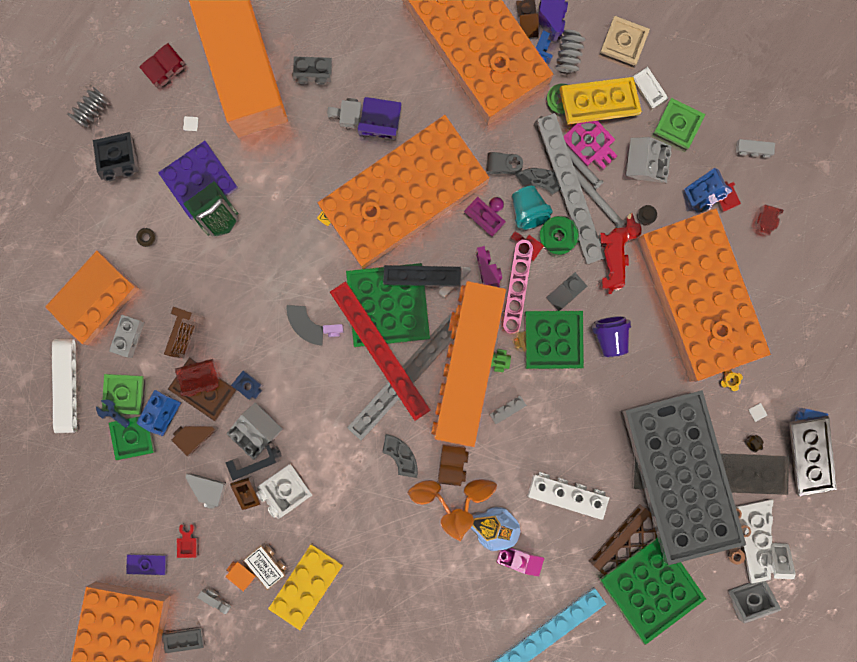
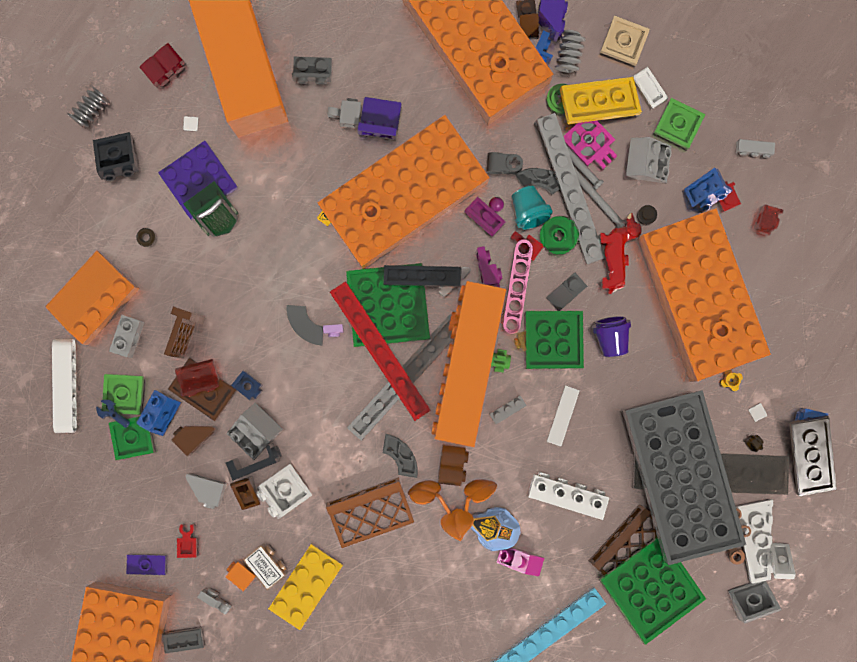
(363, 497): none -> dark orange fence
(563, 416): none -> white sticker

